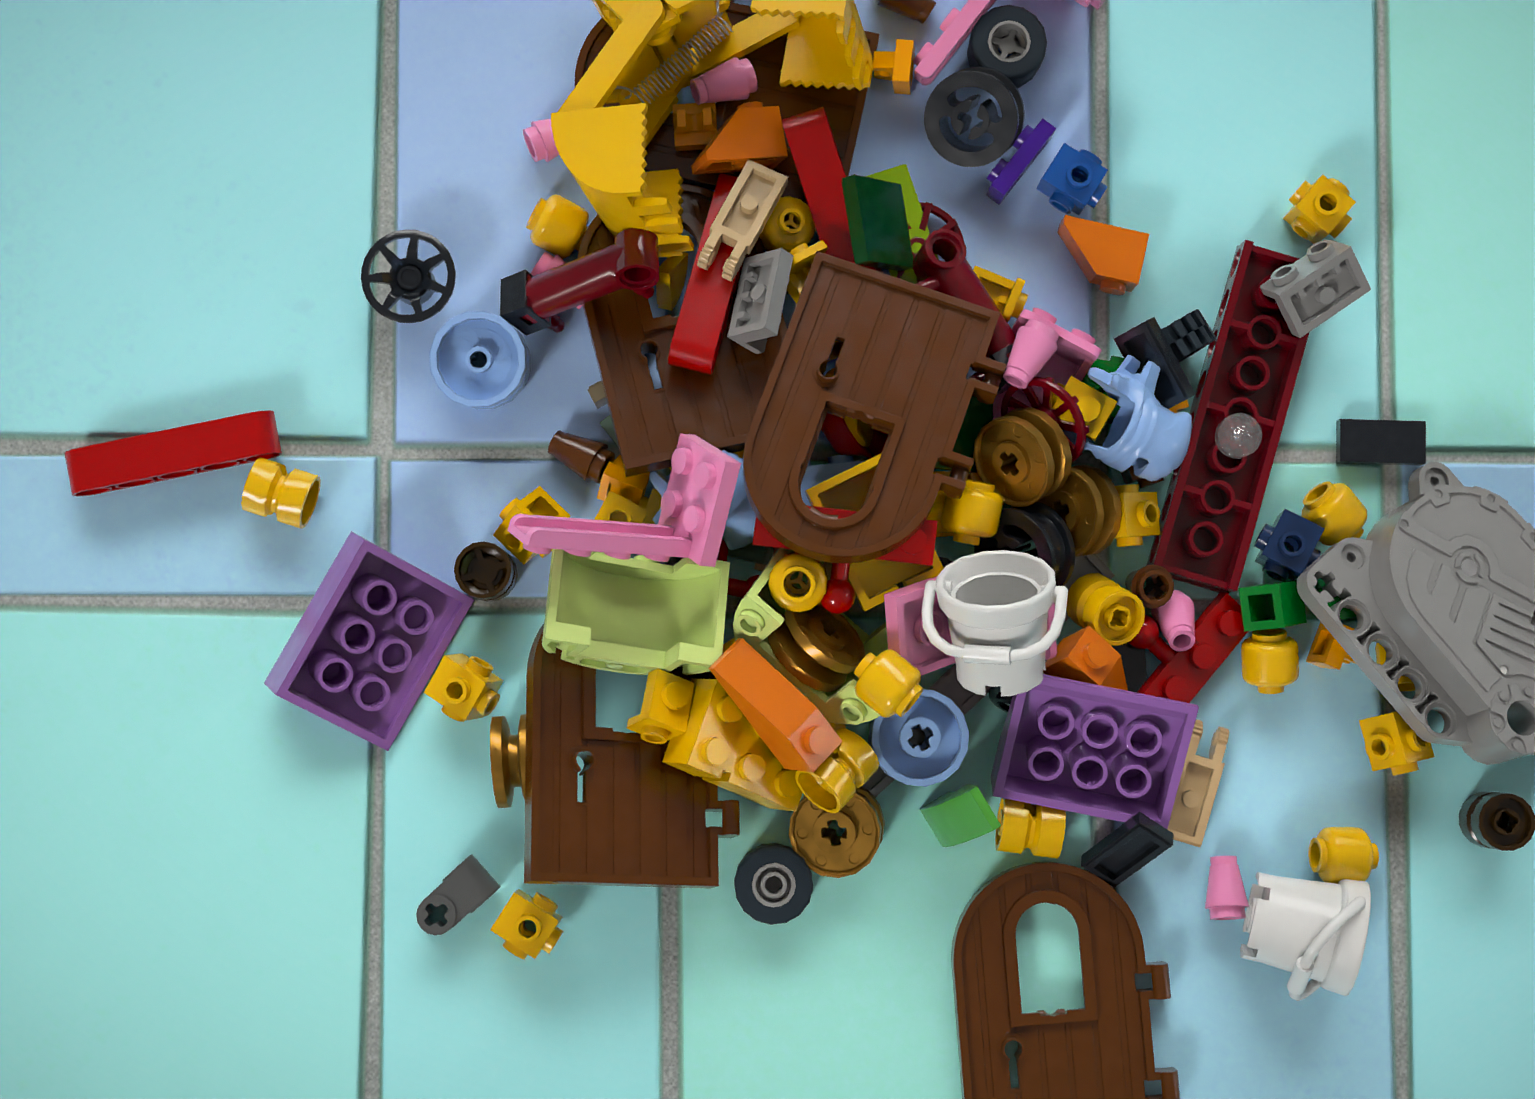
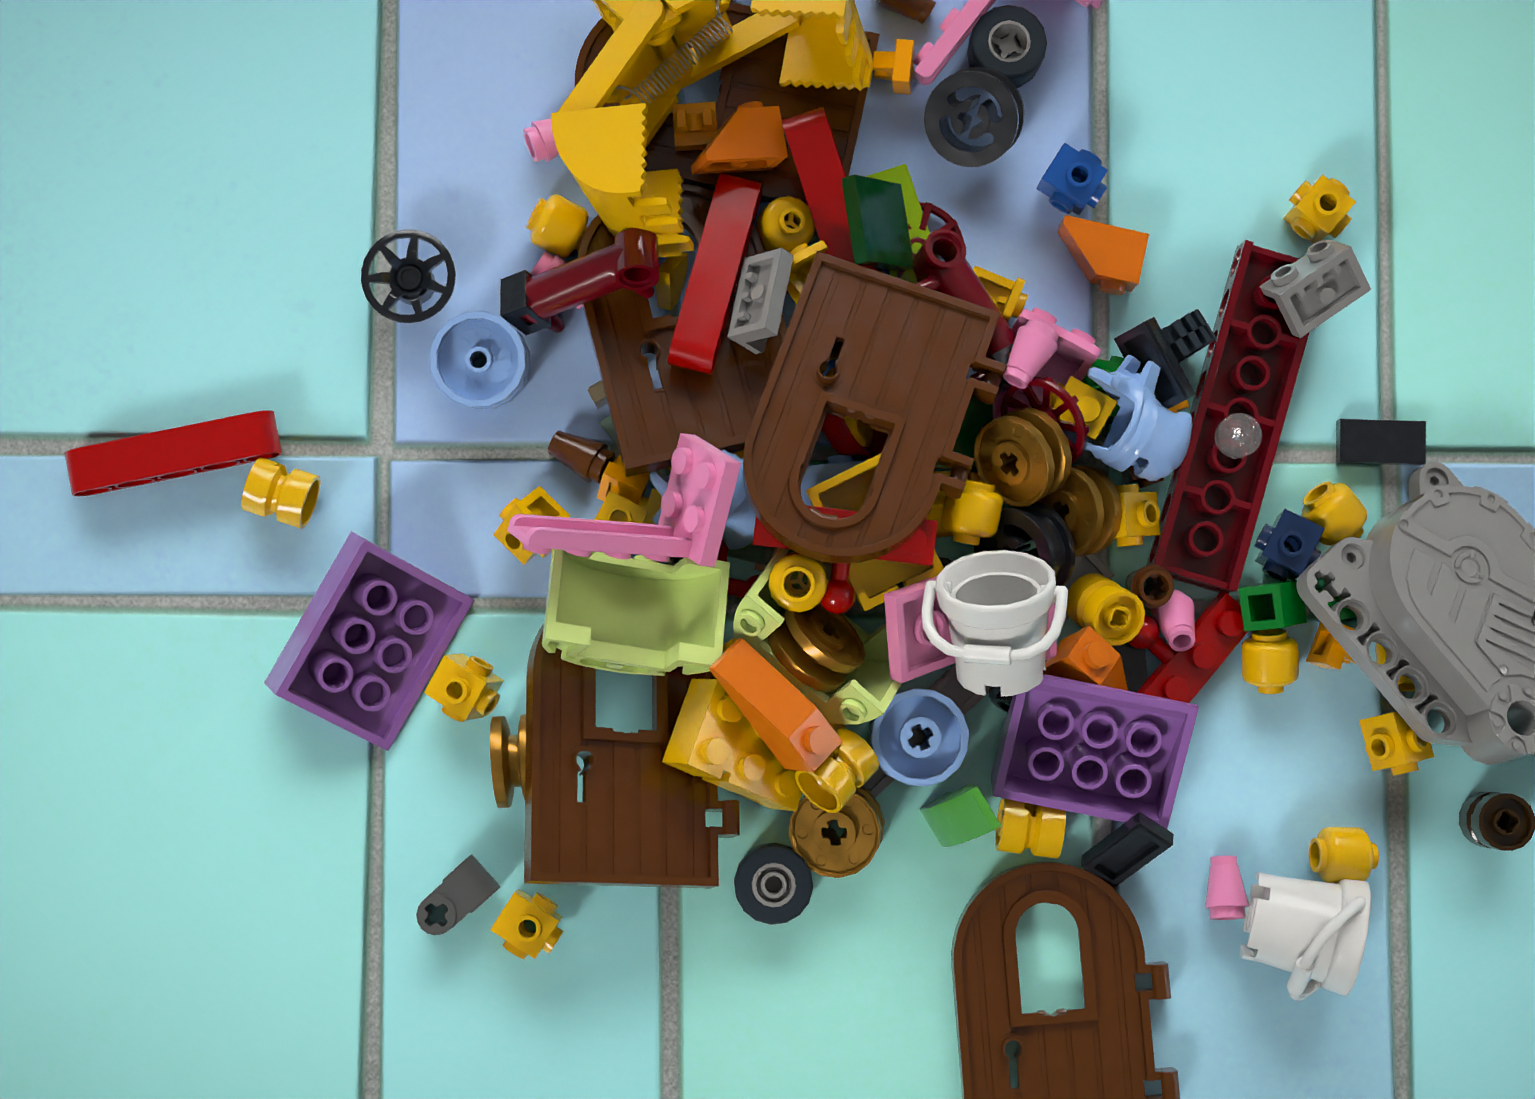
(485, 571): dark brown wheel -> none
(663, 708): yellow bracket -> none
(726, 82): bright pink cone -> none
(743, 216): tan hinge -> none
(888, 683): yellow head -> none
(1028, 146): dark purple plate -> none
(1198, 787): tan hinge -> none

